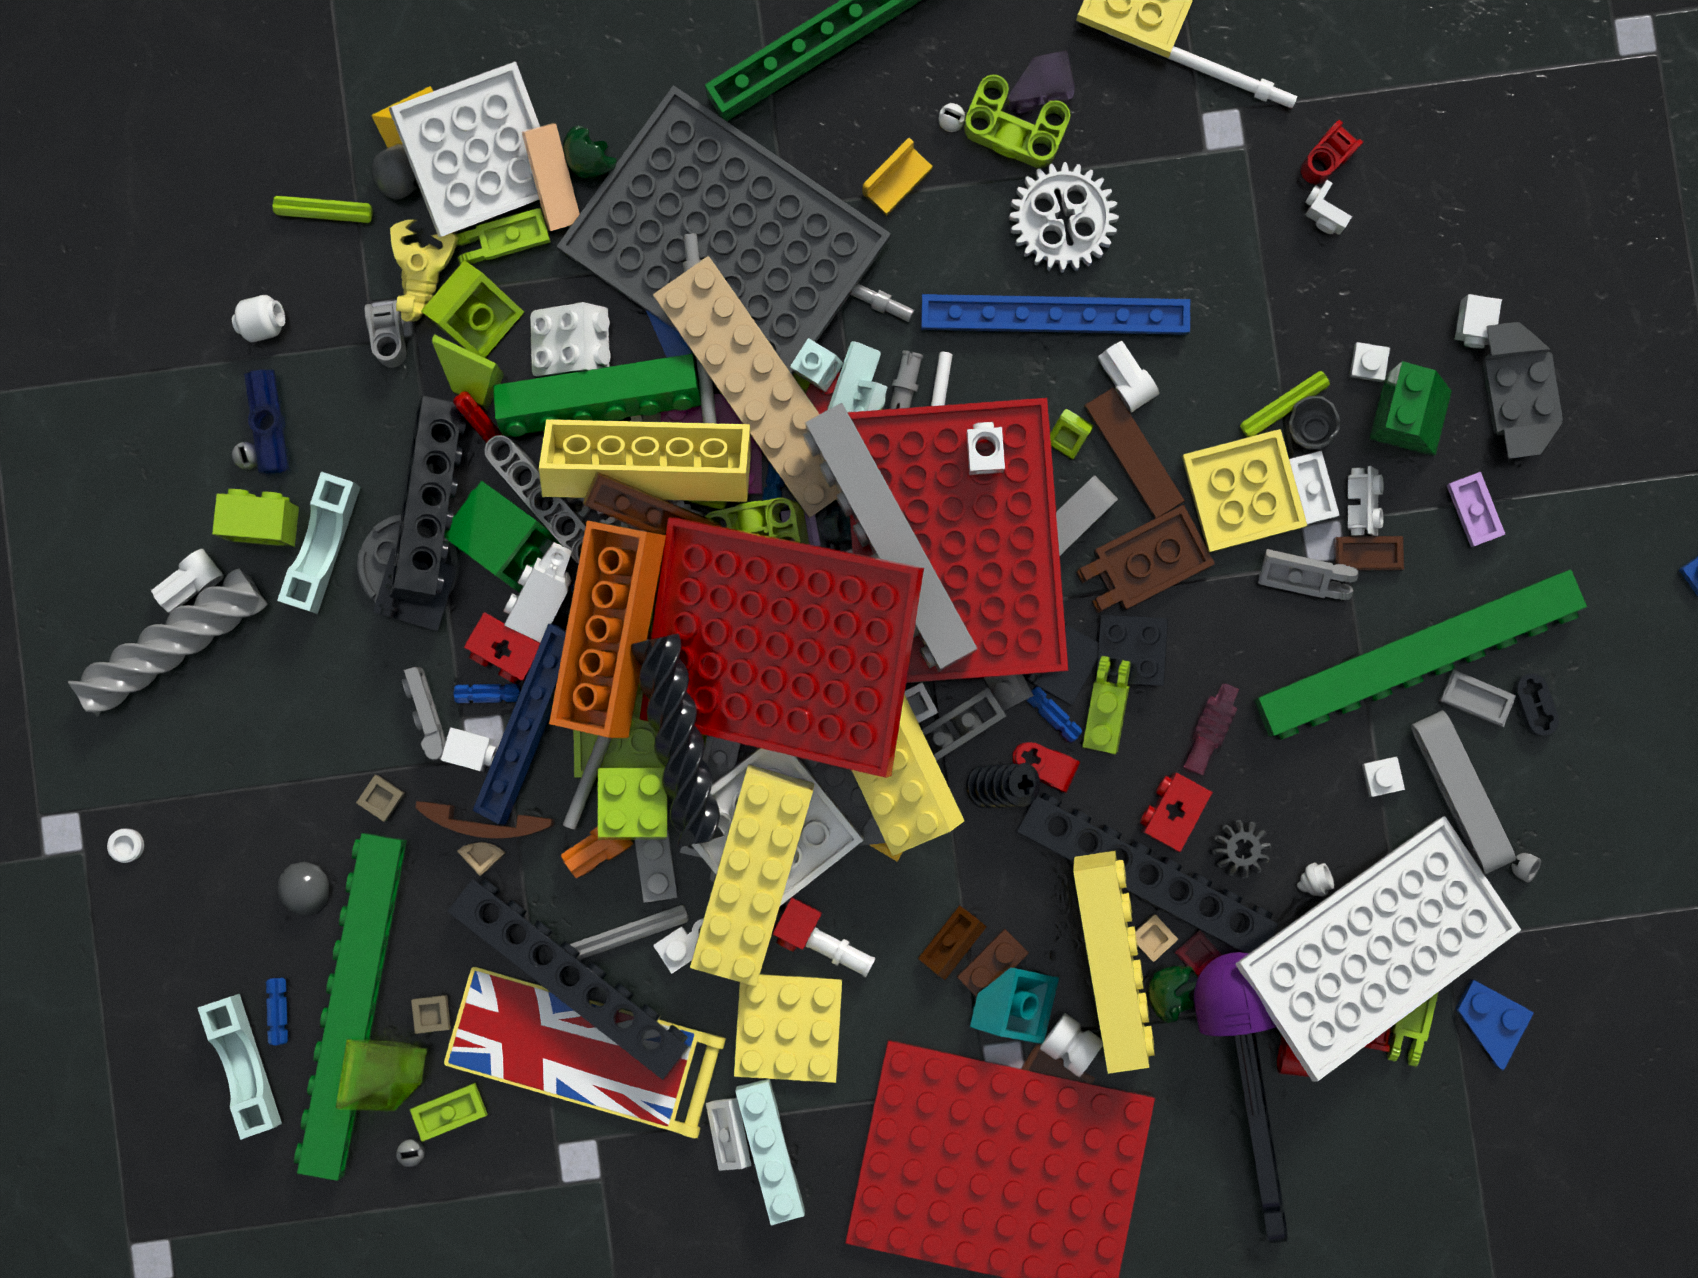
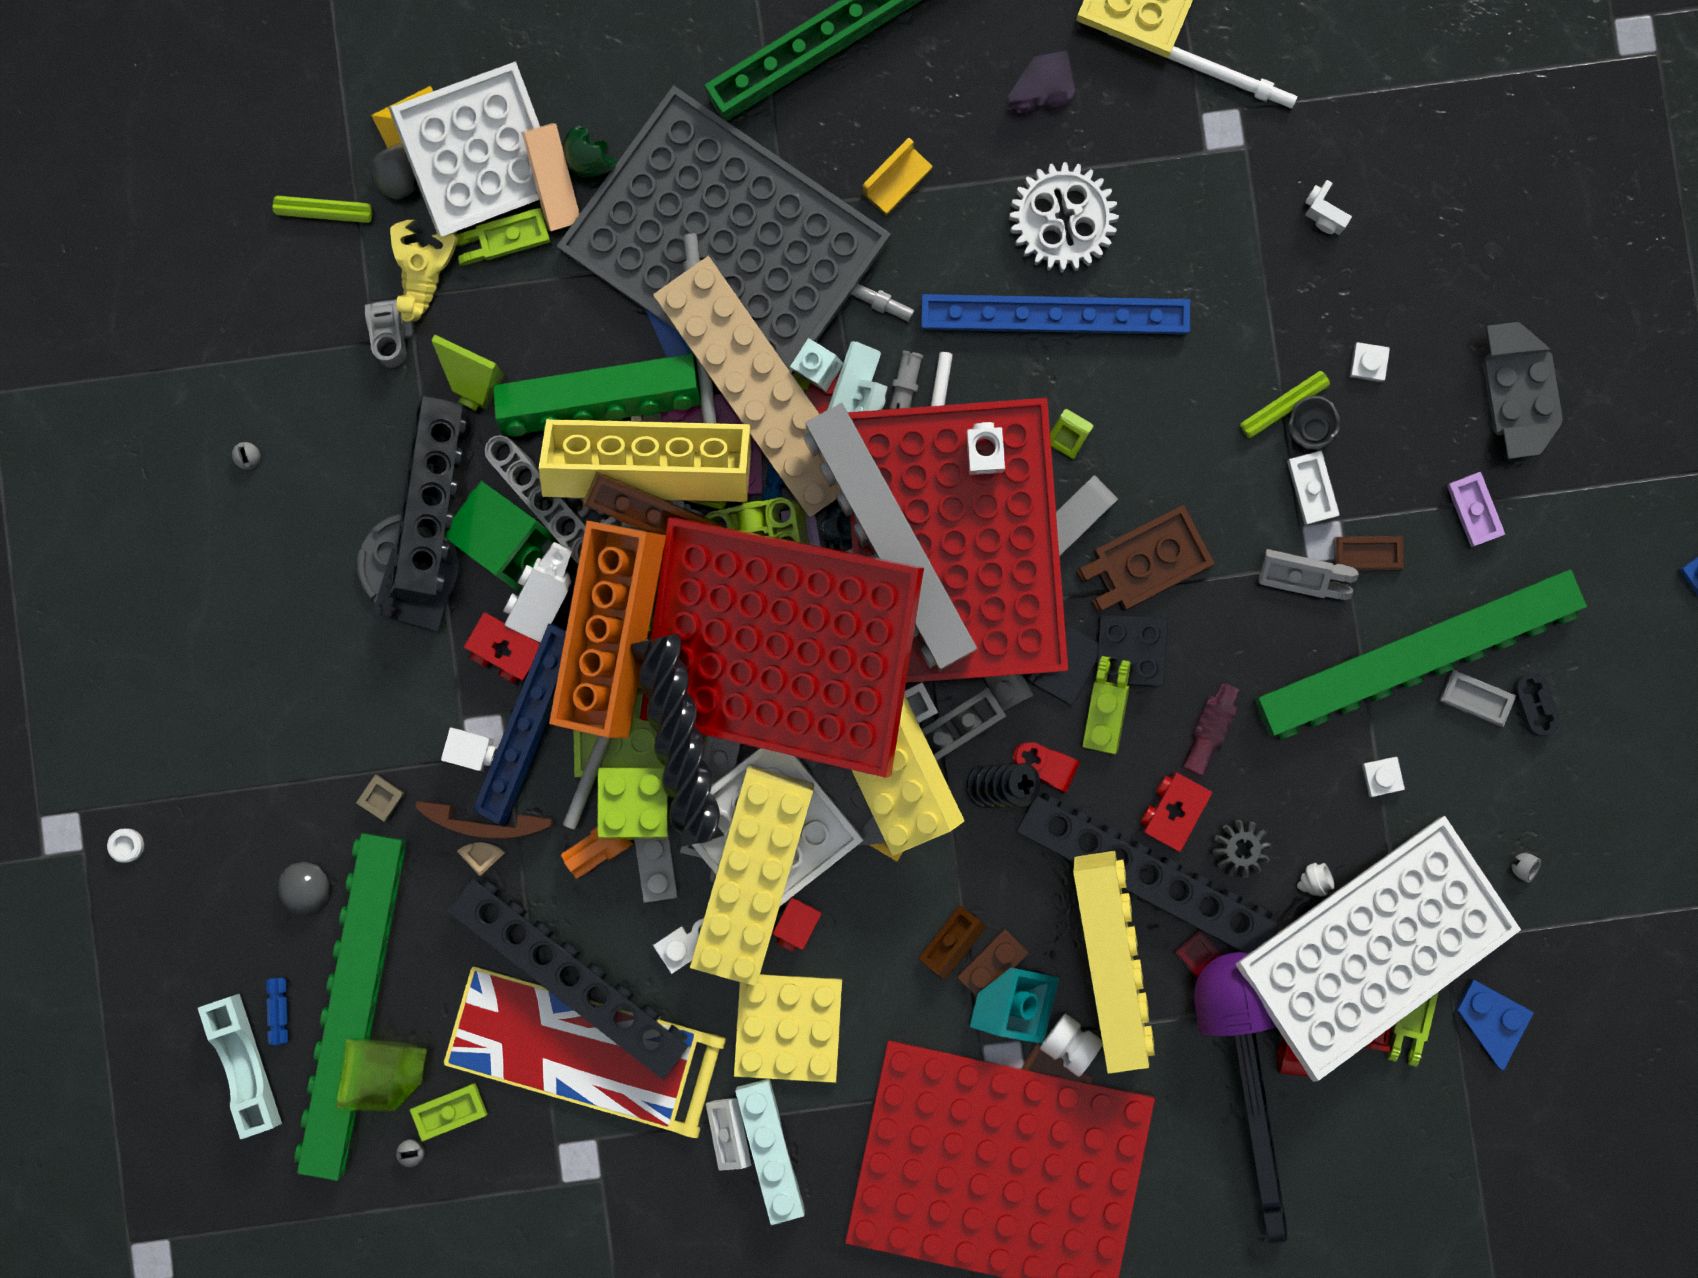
(165, 646): light grey piece -> none
(192, 577): white piece -> none
(255, 519): lime brick -> none
(258, 318): white head -> none
(264, 400): clear blue piece -> none
(329, 518): light aqua arch -> none
(425, 716): light grey hinge -> none
(431, 1014): dark tan plate -> none
(472, 310): lime slope -> none
(476, 416): red axle -> none
(486, 693): blue axle -> none
(569, 339): white bracket -> none
(631, 932): light grey axle -> none
(840, 952): white pin -> none
(948, 122): white hinge -> none
(1012, 135): lime beam -> none
(1054, 714): blue axle -> none
(1132, 384): white piece -> none
(1134, 453): reddish brown tile -> none
(1154, 937): tan plate -> none
(1170, 992): dark green hair -> none
(1244, 490): light yellow plate -> none
(1332, 150): red piece -> none
(1367, 488): white hinge -> none
(1411, 408): green slope -> none
(1463, 792): light grey beam -> none
(1474, 316): white brick -> none

